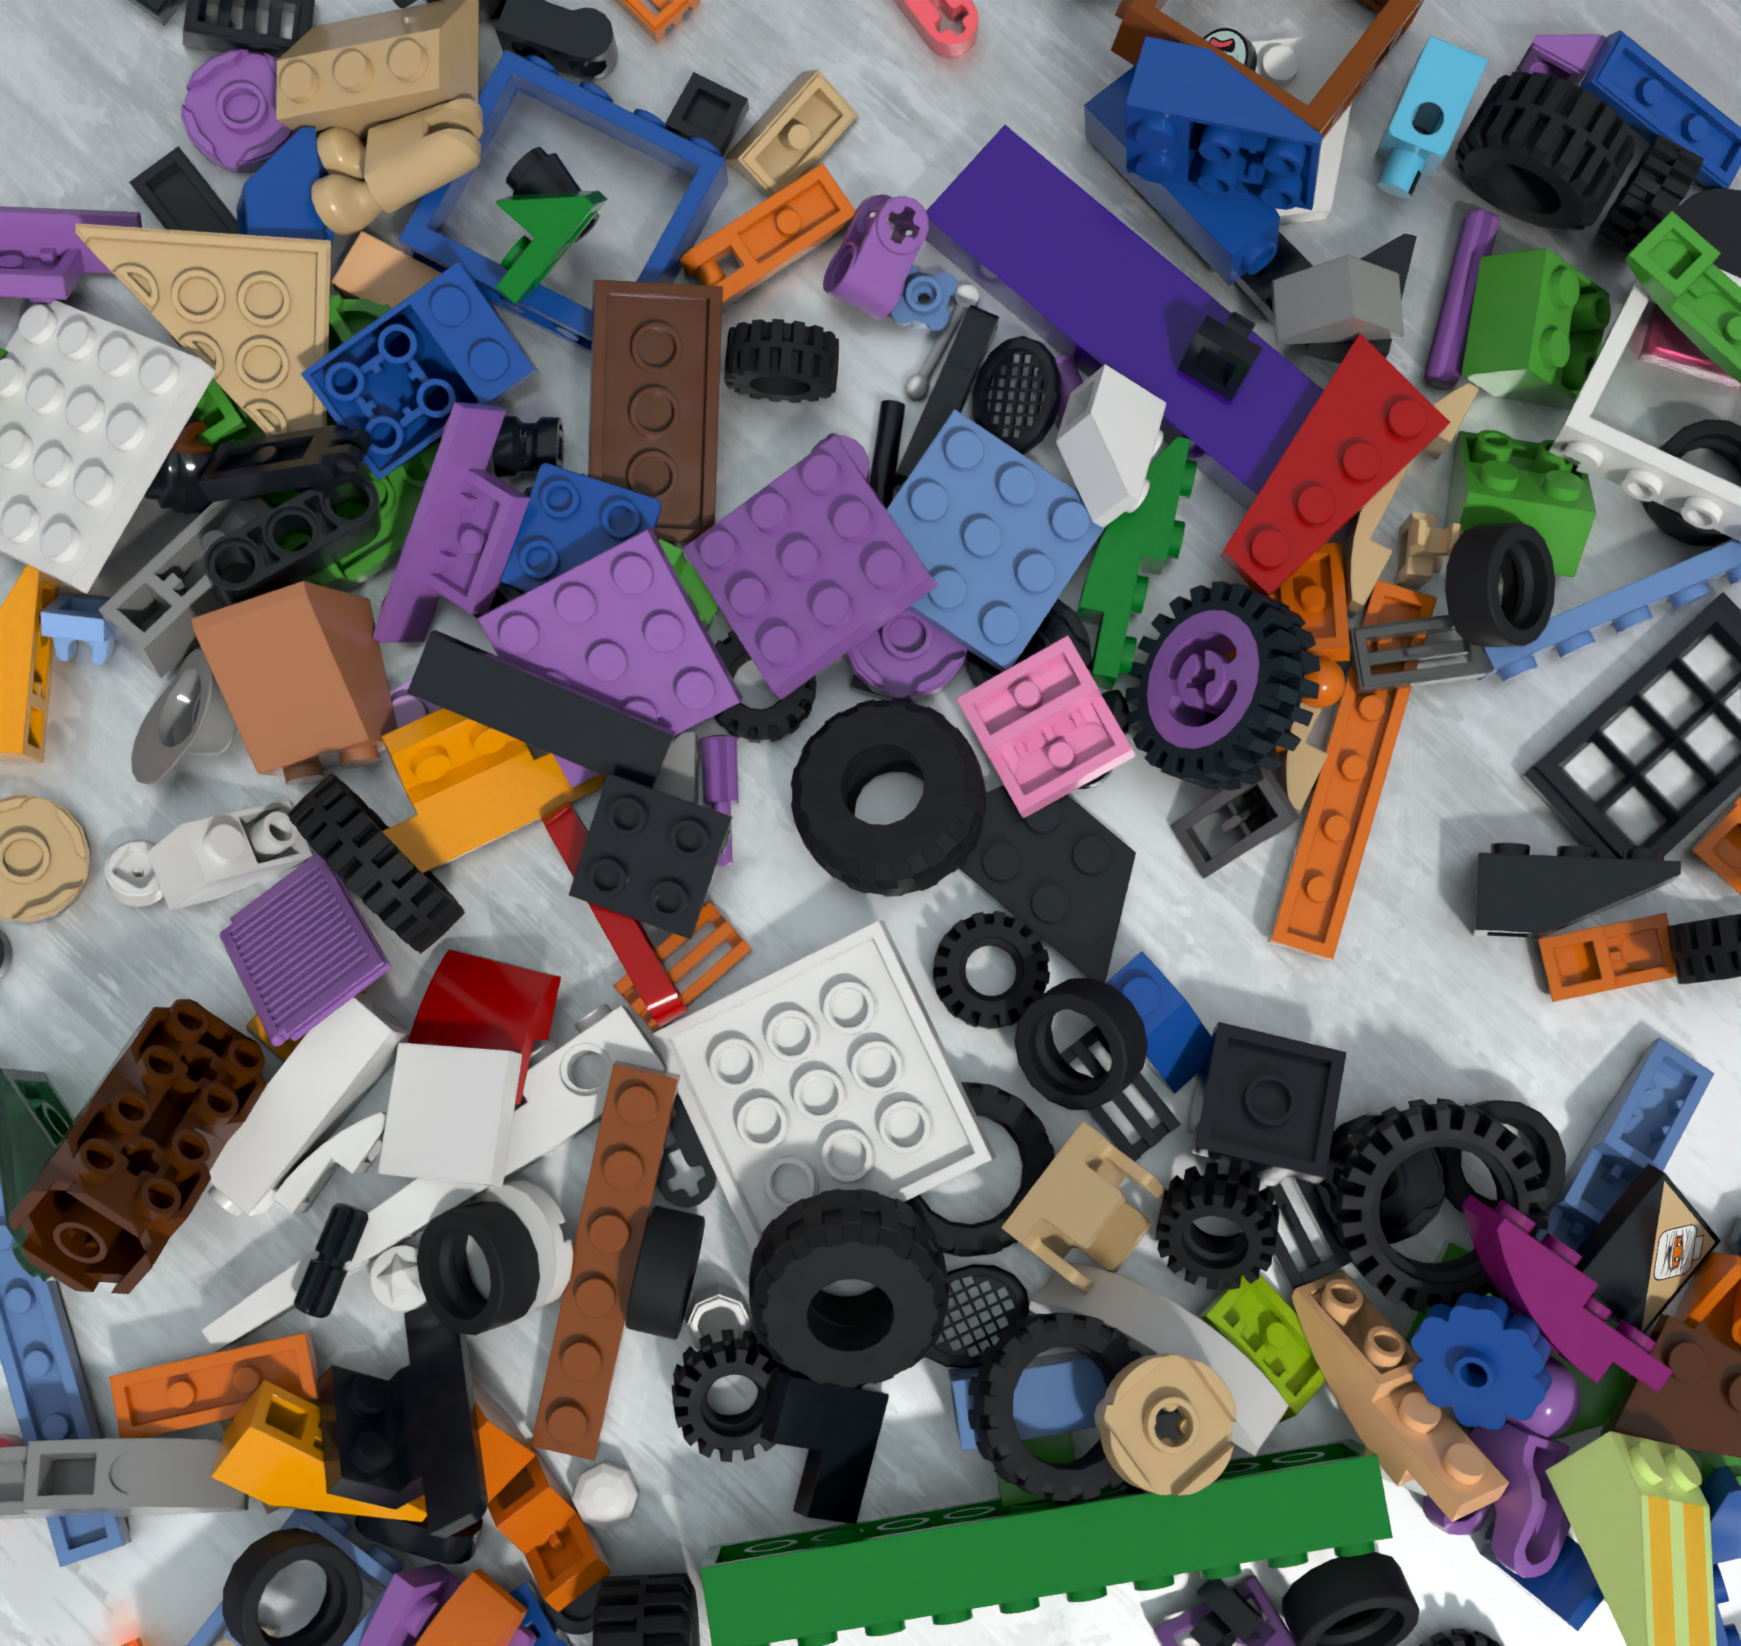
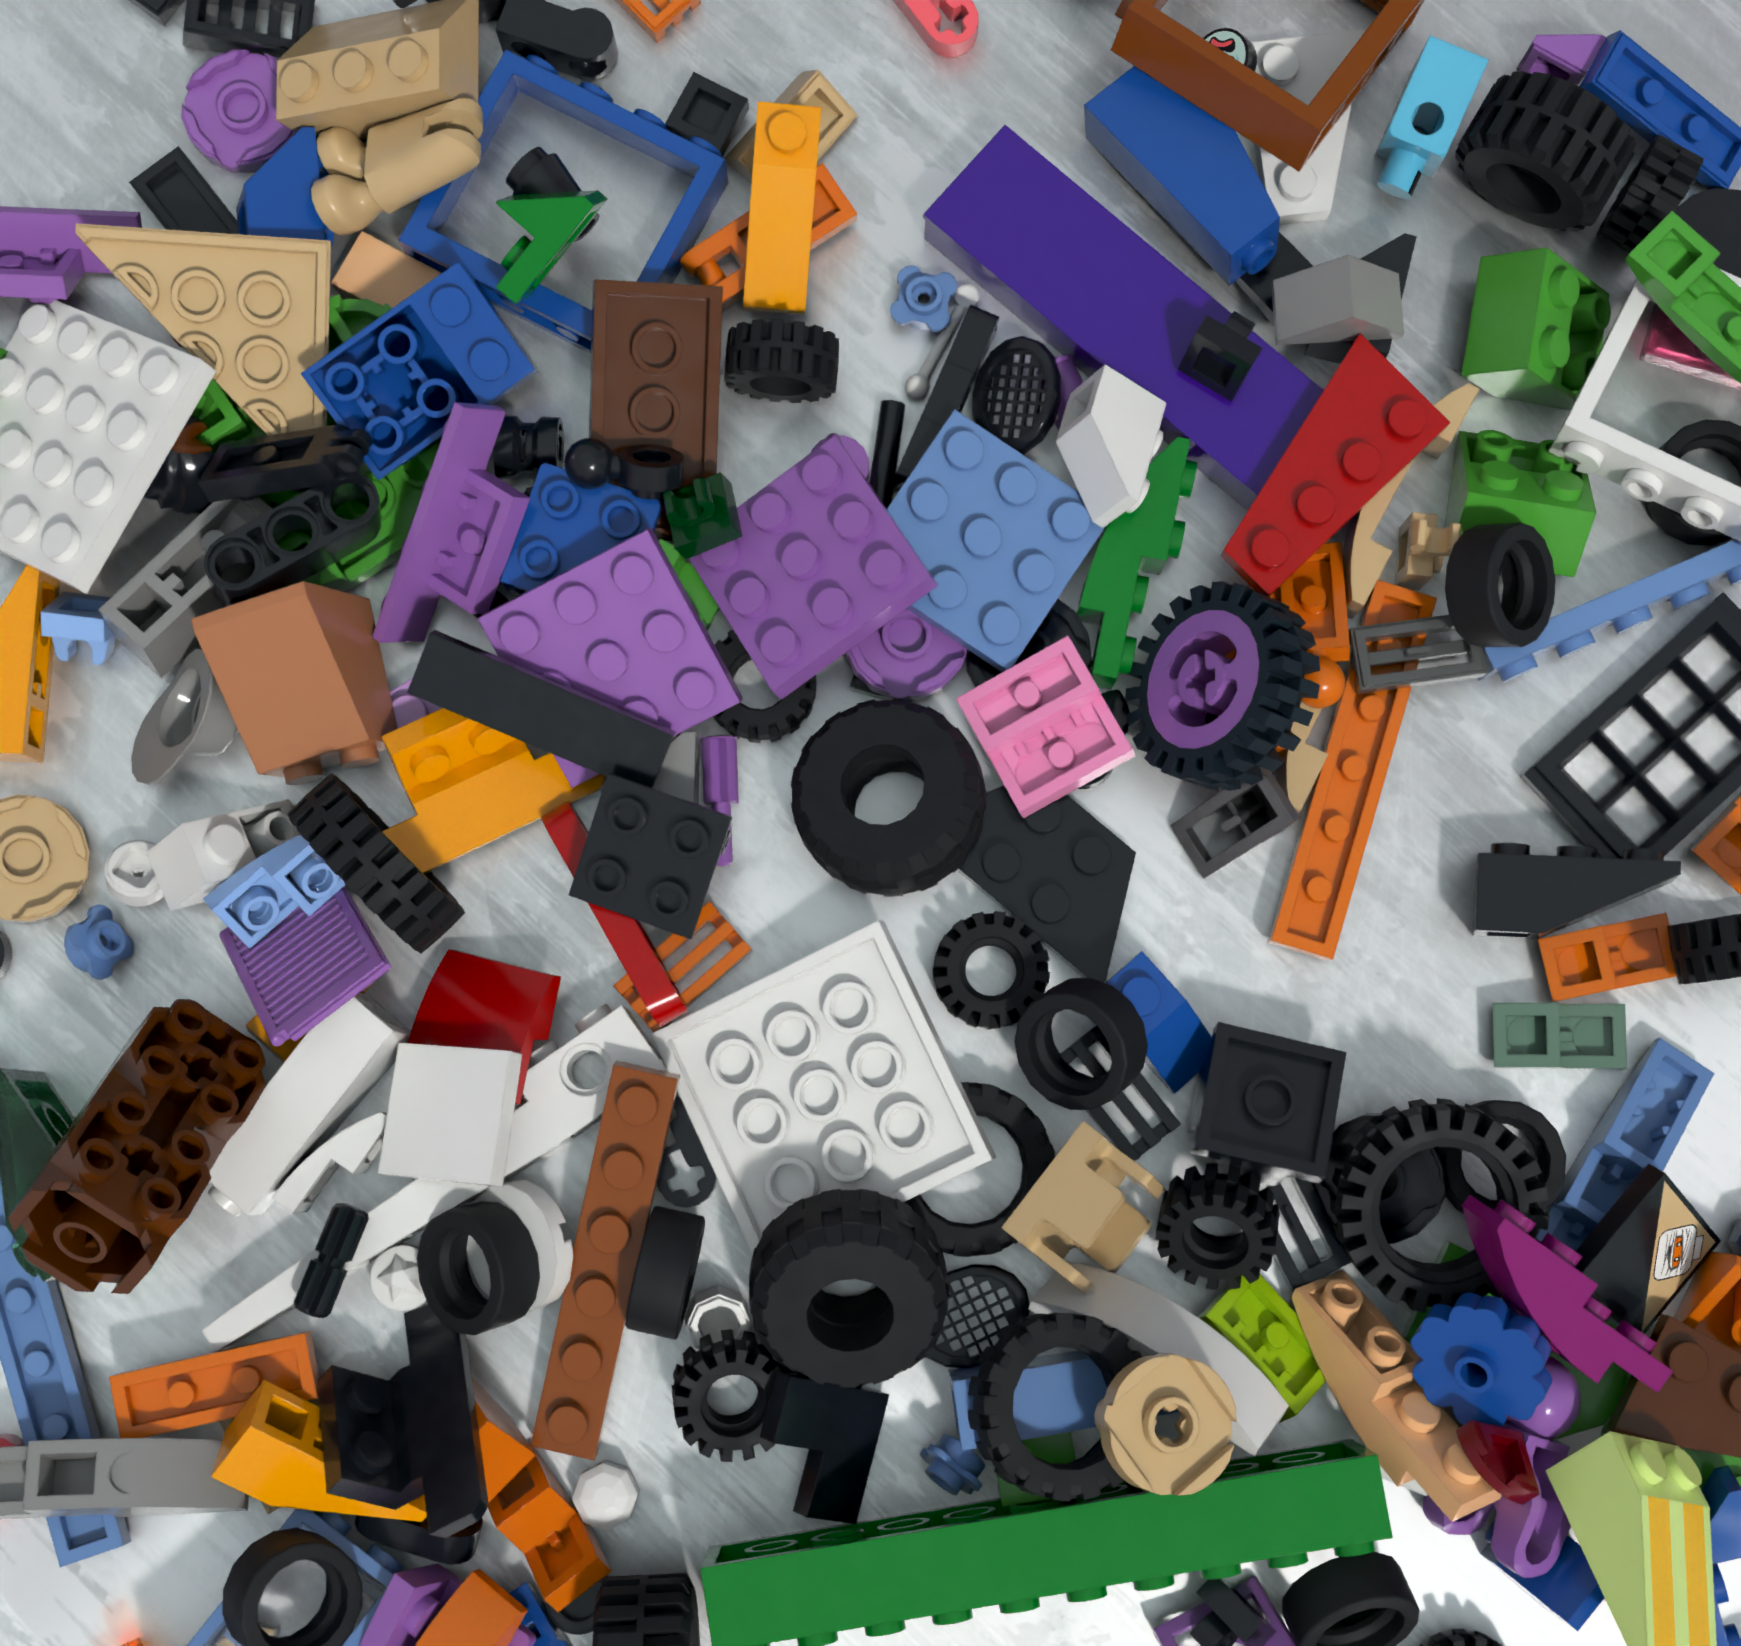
(97, 943): none -> medium blue plate
(272, 888): none -> light blue slope
(642, 468): none -> black plate
(702, 515): none -> dark green tile
(781, 207): none -> light orange slope
(873, 259): medium lavender piece -> none
(952, 1467): none -> medium blue plate
(1216, 129): blue slope -> none
(1452, 328): medium lavender axle -> none
(1506, 1459): none -> dark red tile
(1559, 1036): none -> sand green slope

